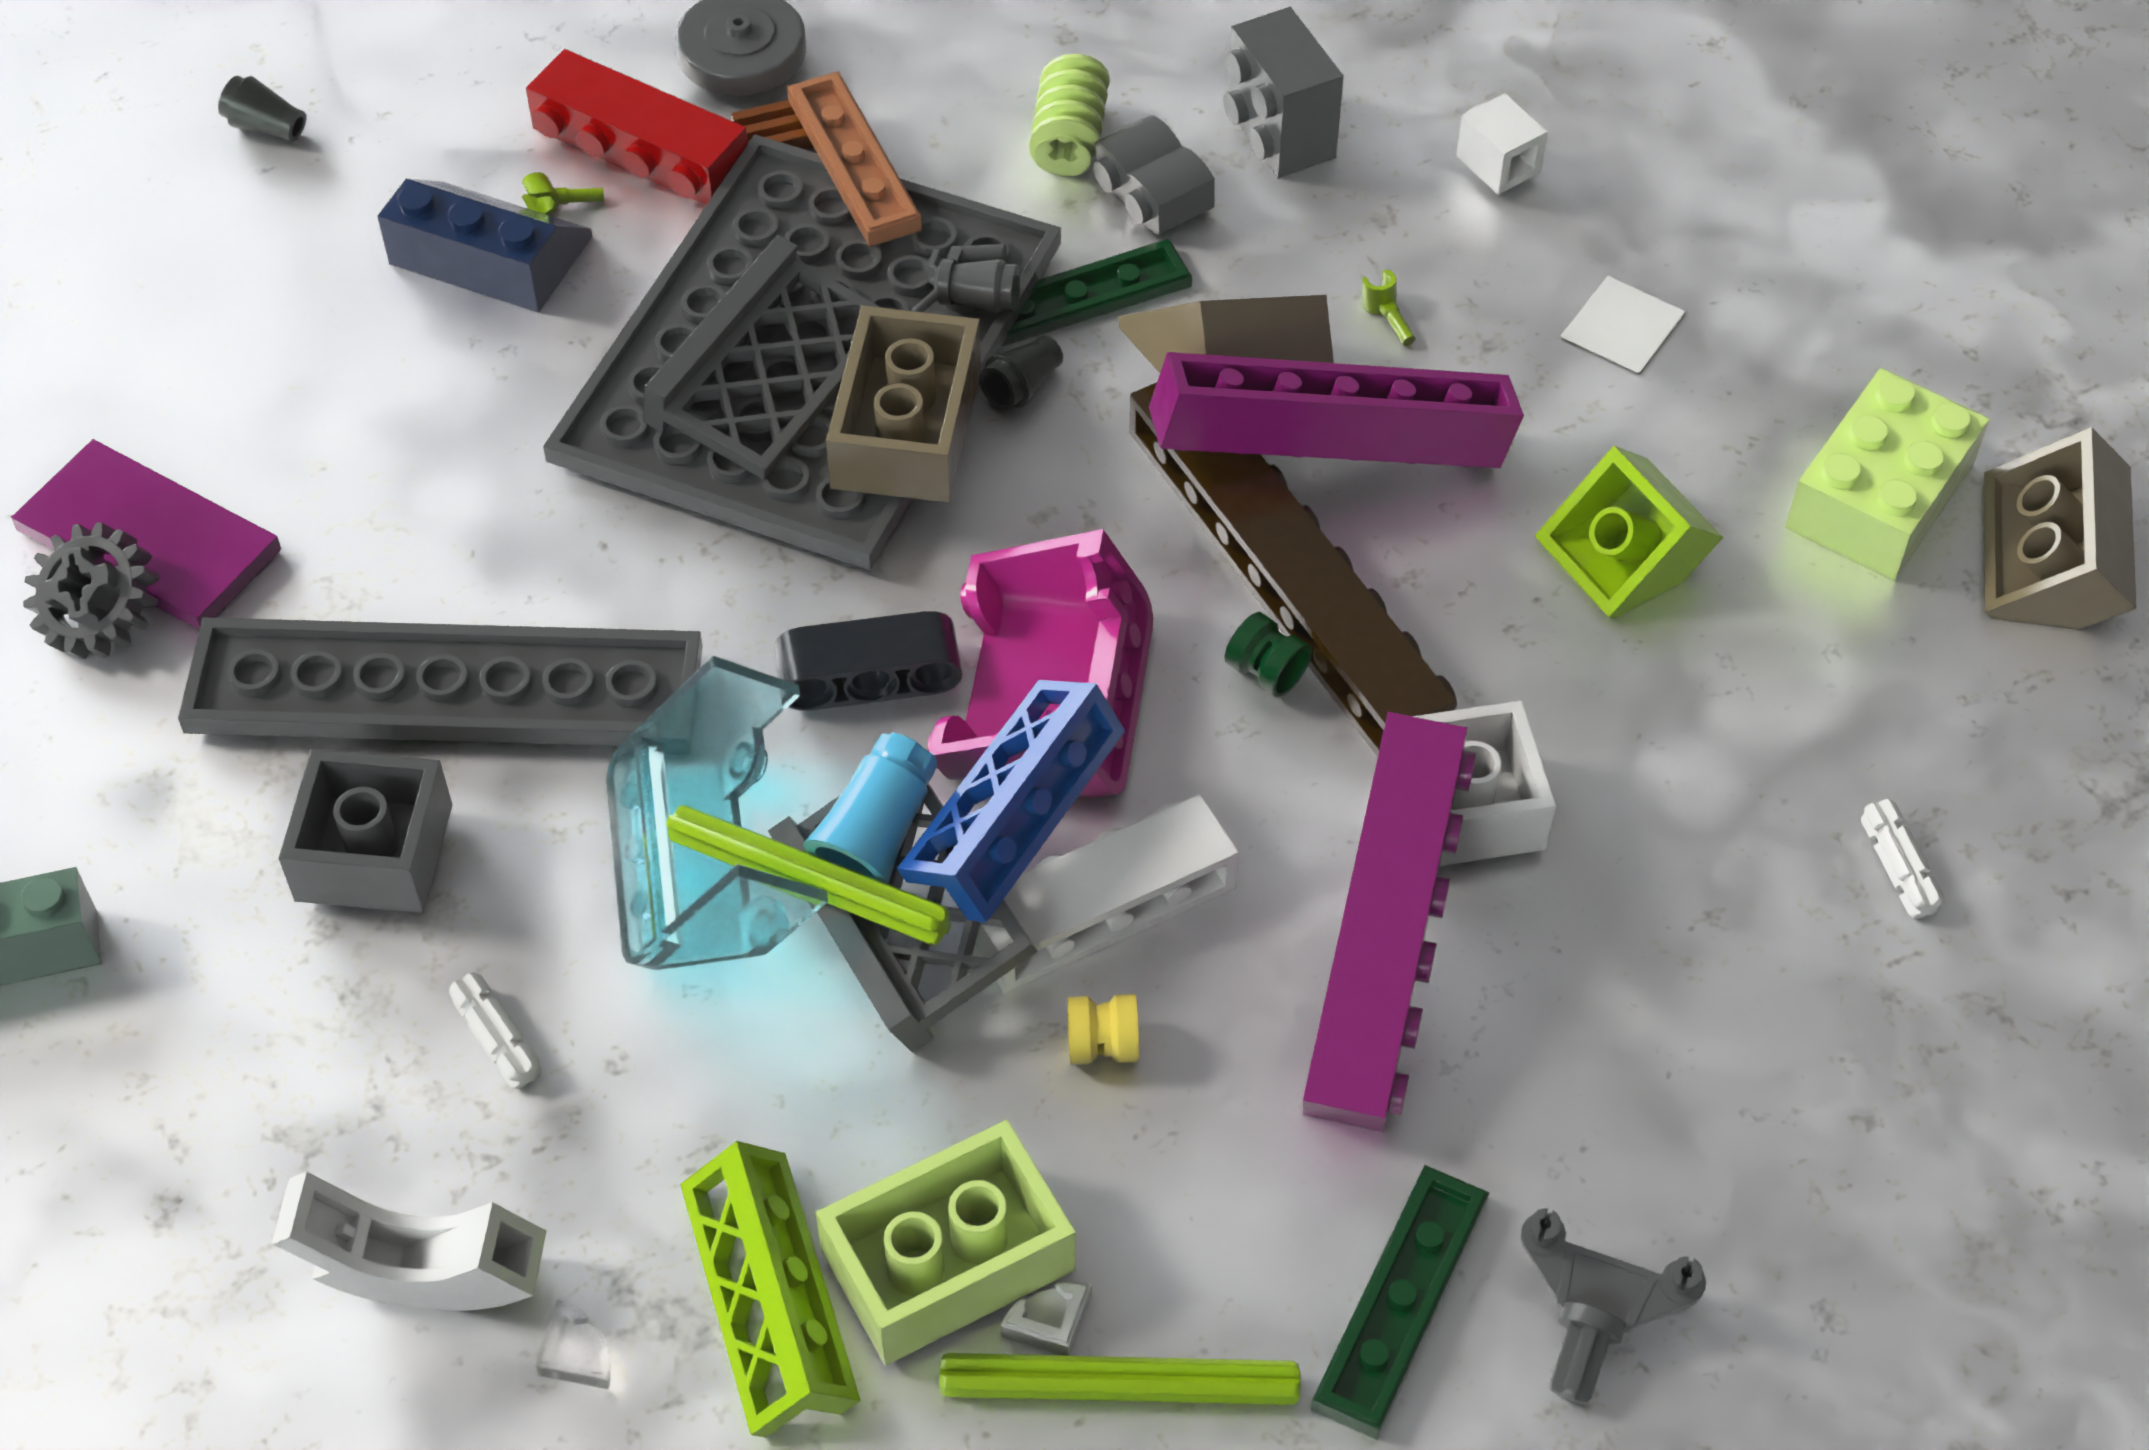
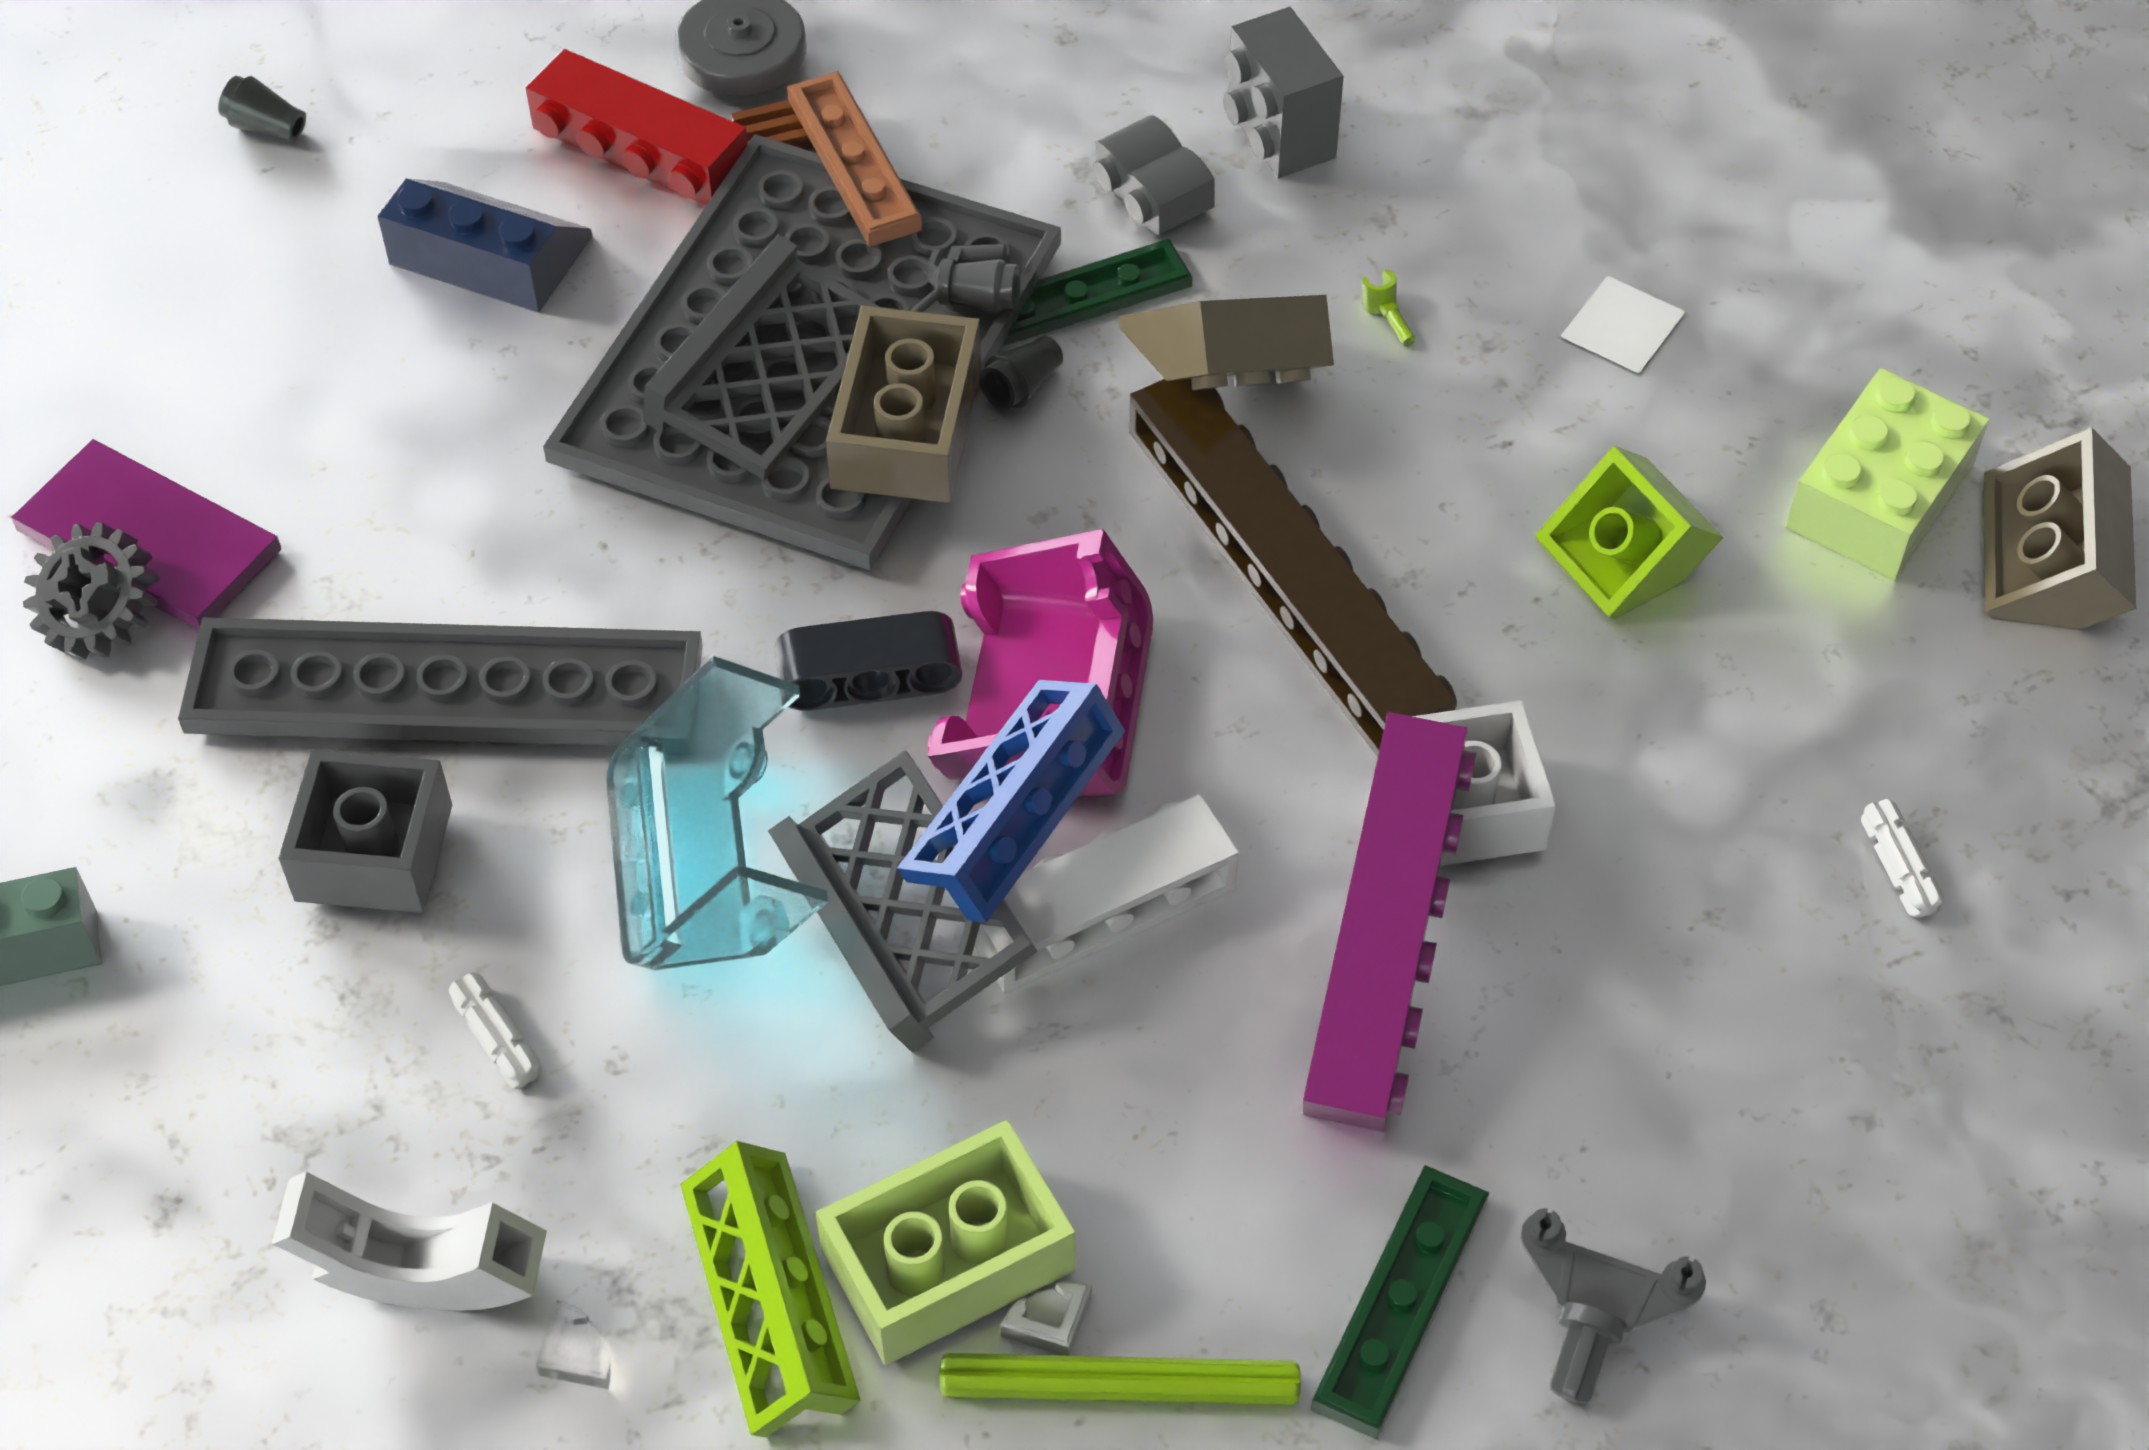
(546, 199): lime hand -> none
(844, 887): lime axle -> none
(876, 808): medium azure plant -> none
(1069, 114): yellowish green piece -> none
(1103, 1029): light yellow wheel -> none
(1268, 654): dark green wheel -> none
(1334, 410): magenta brick -> none
(1501, 143): white brick -> none

